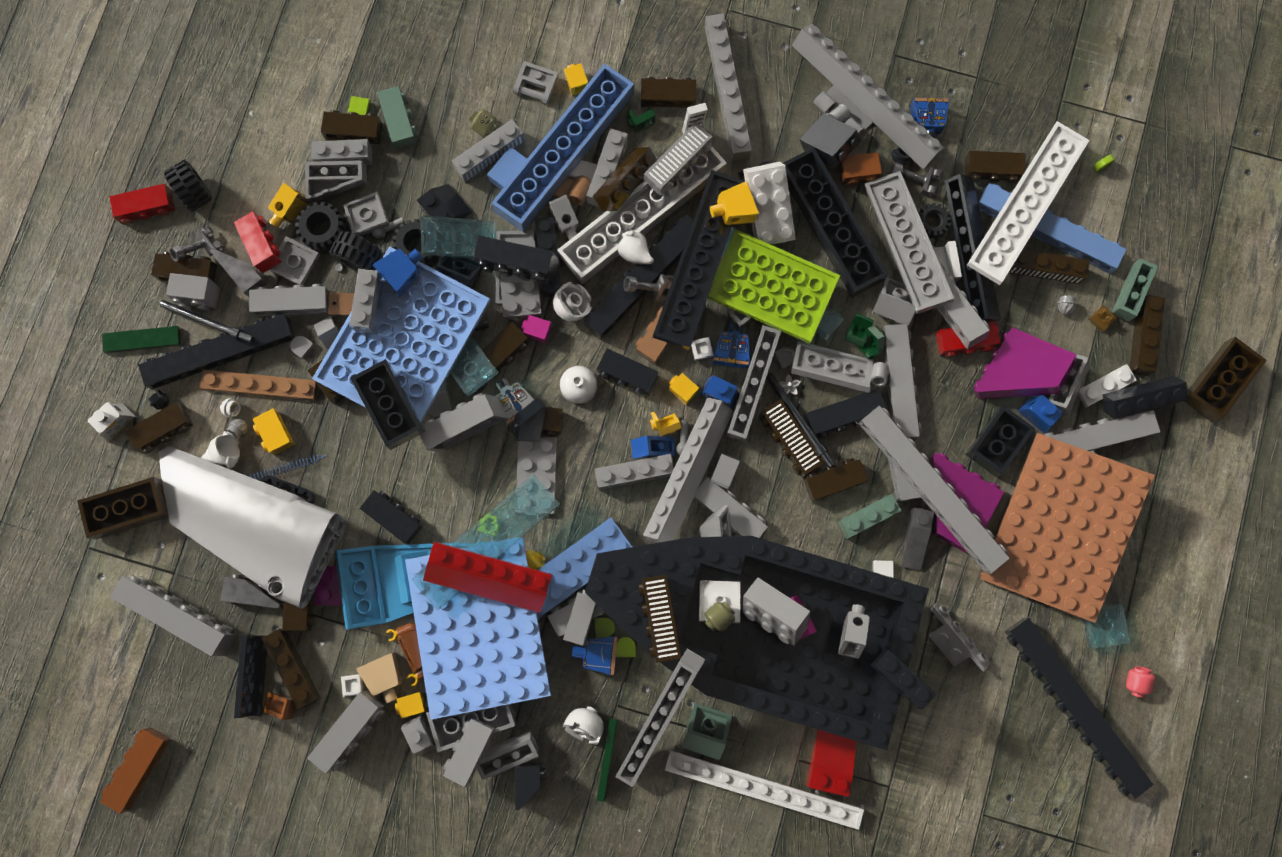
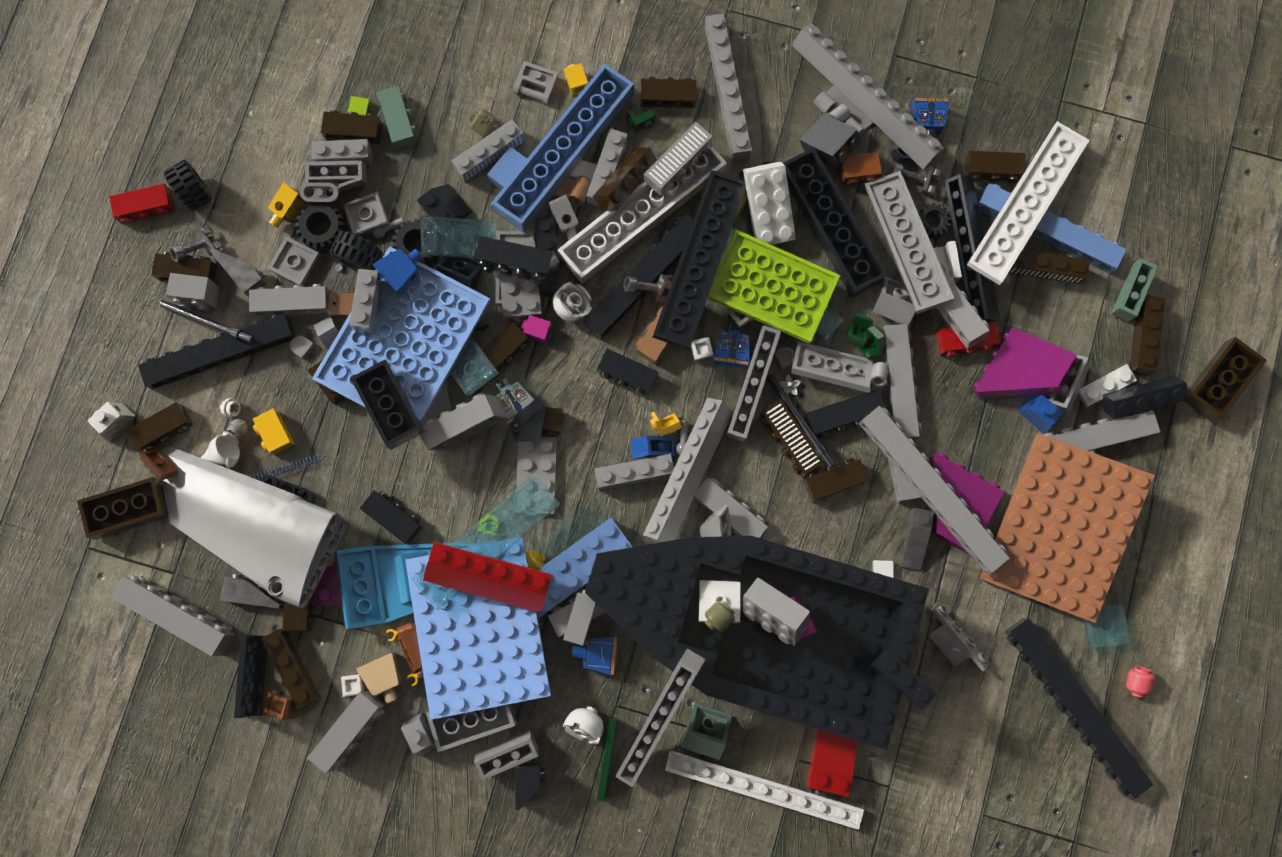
(134, 770): dark orange brick -> none
(141, 339): dark green tile -> none
(158, 464): none -> reddish brown plate
(159, 400): black plate -> none
(258, 241): brick -> none
(258, 384): medium nougat plate -> none
(320, 192): none -> light grey plate
(411, 705): yellow brick -> none
(468, 752): light grey brick -> none
(578, 385): white cylinder -> none
(604, 627): lime tile -> none
(625, 648): lime tile -> none
(634, 248): white hat -> none
(661, 618): dark brown brick -> none
(683, 388): yellow brick -> none
(694, 114): white tile -> none
(721, 390): blue torso -> none
(725, 470): light grey slope -> none
(736, 205): yellow torso -> none
(854, 632): light grey torso -> none
(869, 516): sand green brick -> none
(1000, 441): black brick -> none
(1066, 304): light grey plate -> none
(1102, 318): pearl gold tile -> none
(1104, 163): lime tile -> none

